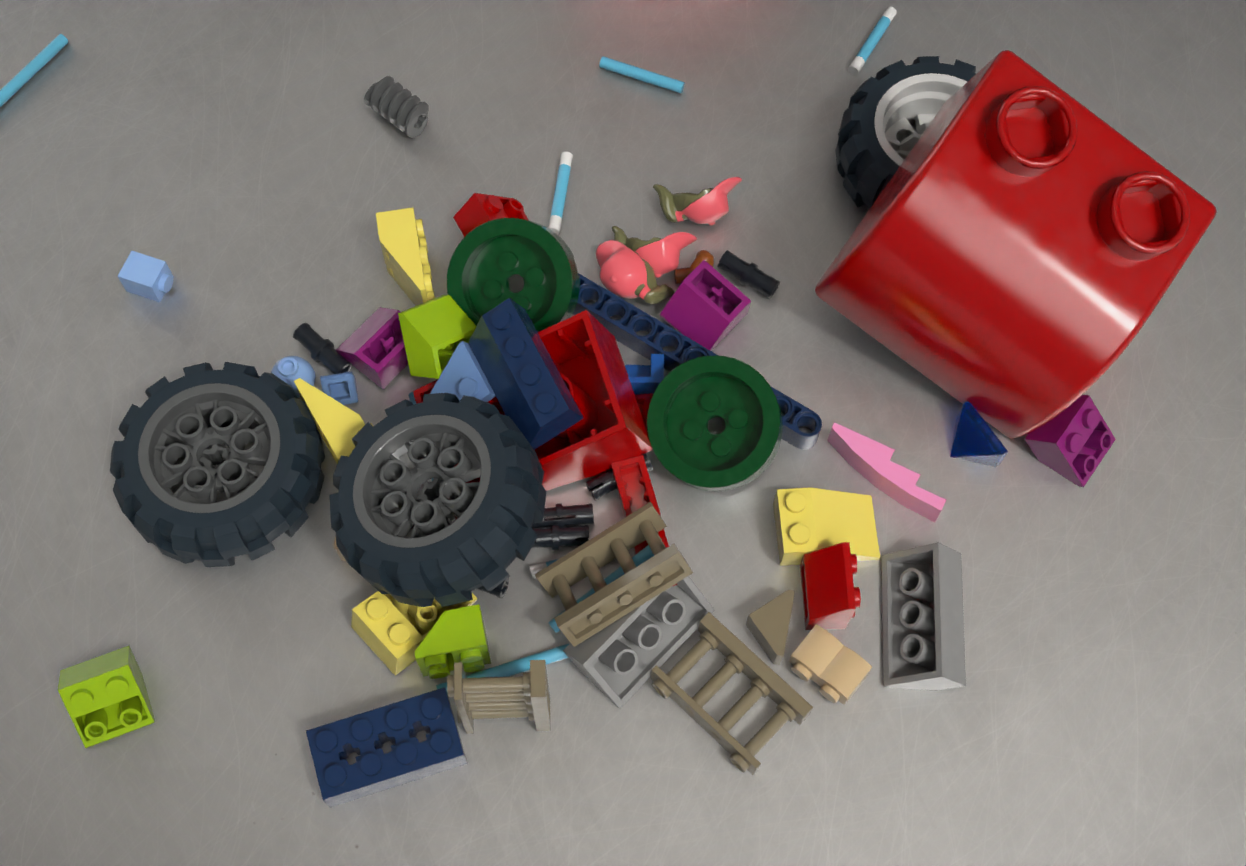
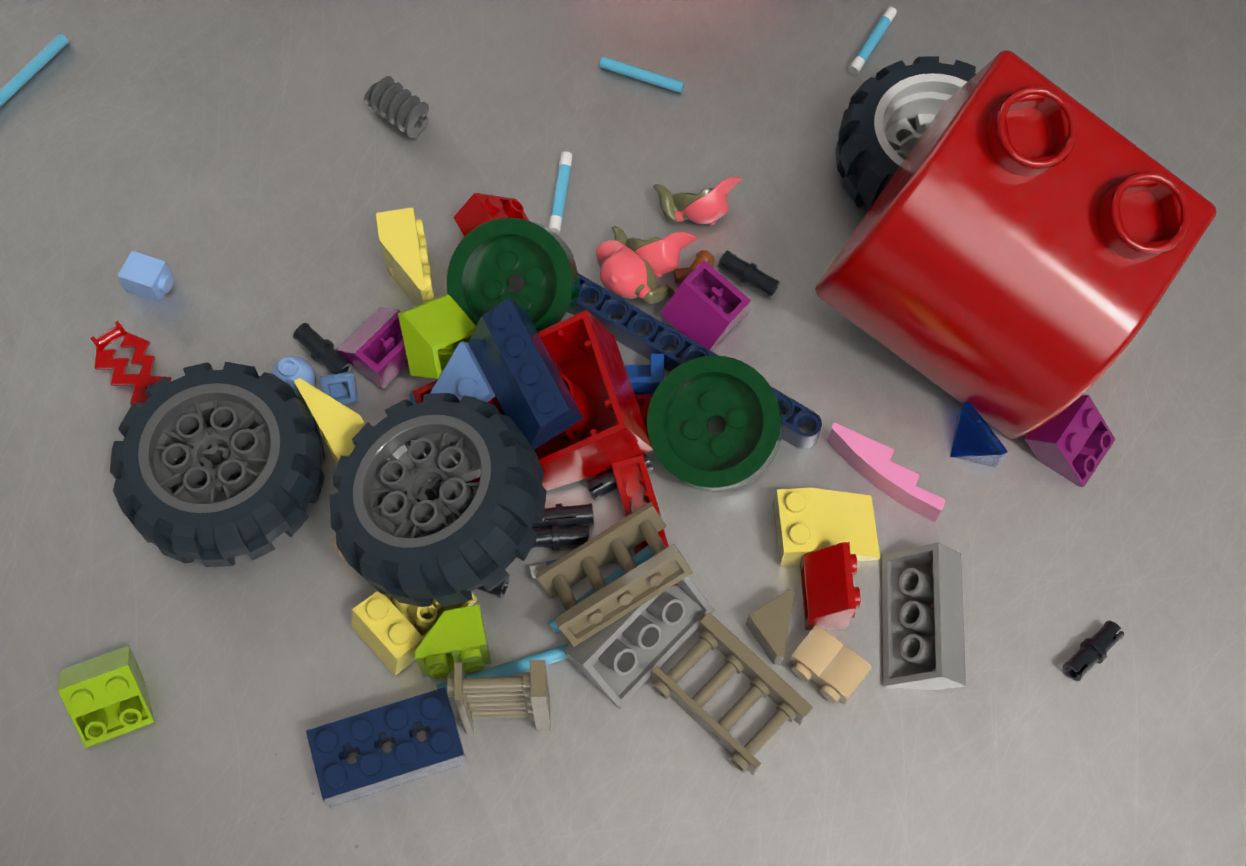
(106, 361): none -> red piece
(1093, 650): none -> black pin

